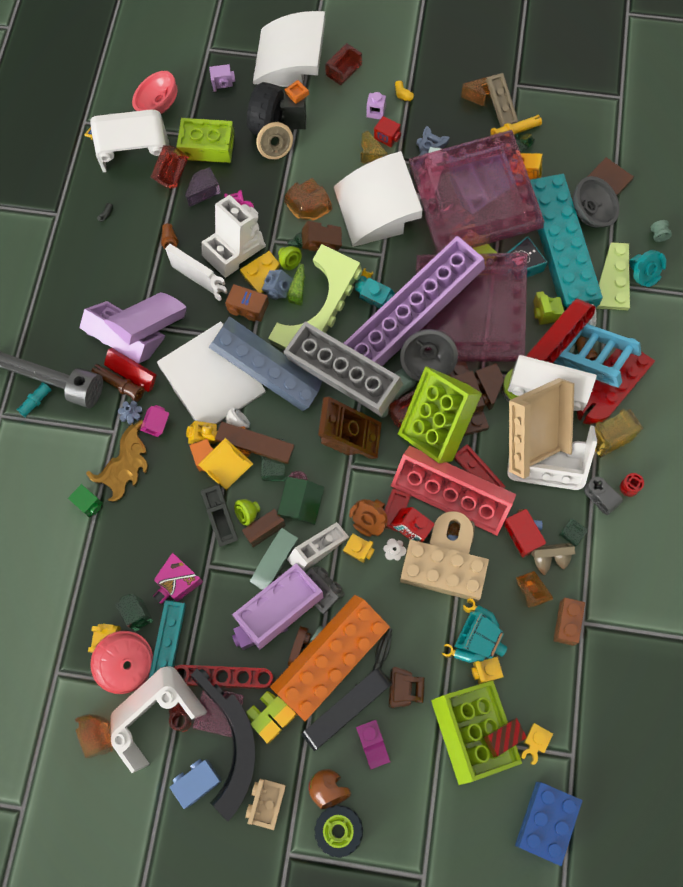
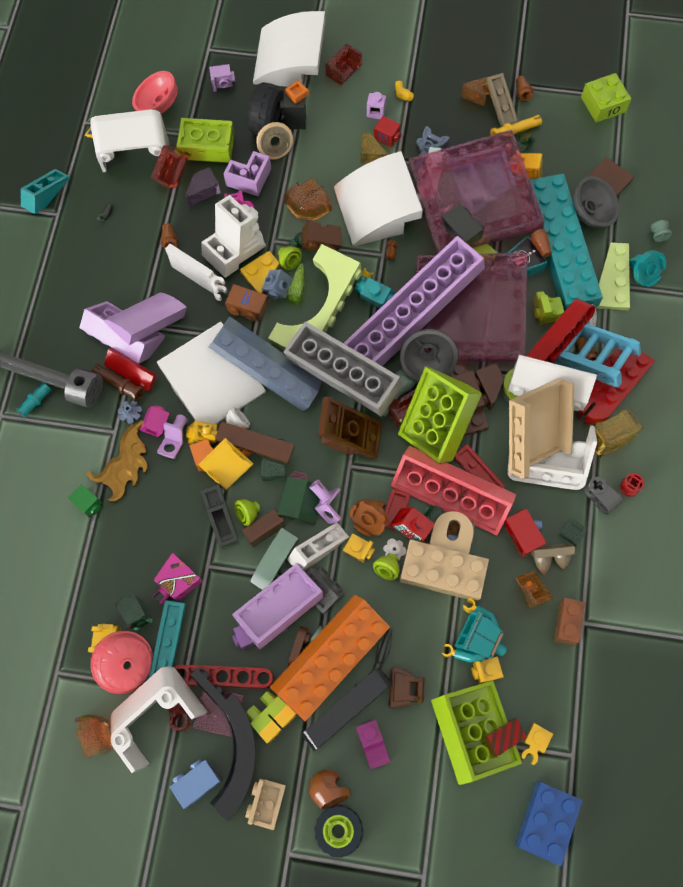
(41, 191): none -> teal slope
(173, 436): none -> lavender bracket
(248, 177): none -> lavender brick
(325, 499): none -> lavender bracket
(387, 567): none -> lime brick
(391, 249): none -> dark orange piece
(433, 513): none -> clear green tile
(461, 224): none -> pearl dark grey brick
(524, 90): none -> dark orange cone
(541, 242): none -> dark orange cone
(605, 97): none -> lime brick

